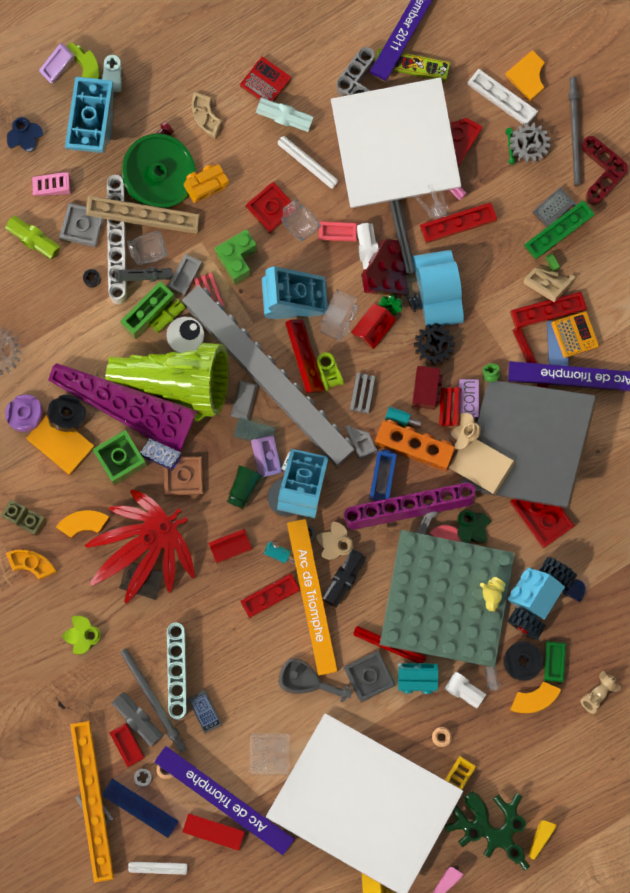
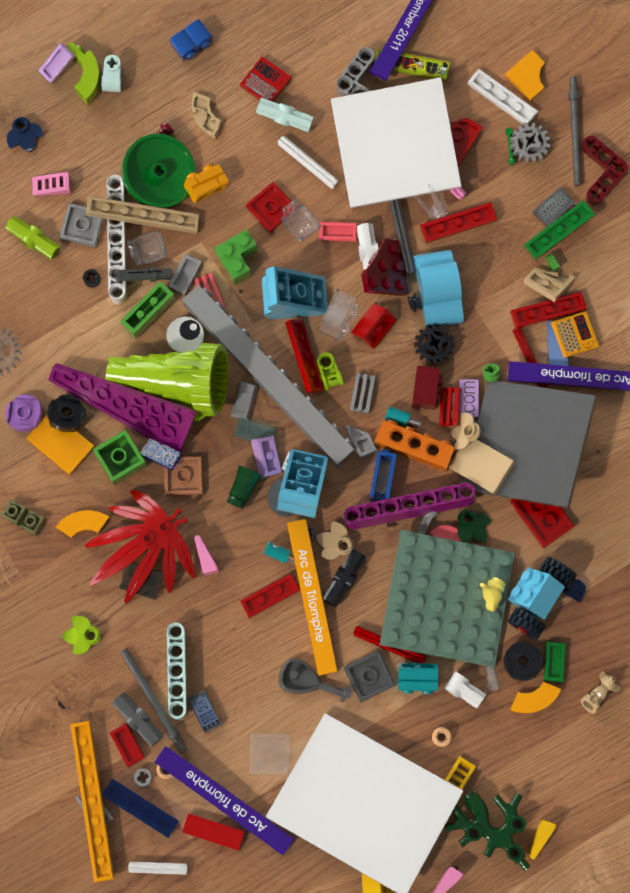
(31, 562): light orange tile -> none
(90, 115): medium azure brick -> none
(167, 316): lime pin -> none
(191, 40): none -> blue brick
(207, 563): none -> bright pink slope
(230, 546): red panel -> none
(391, 303): green plant -> none

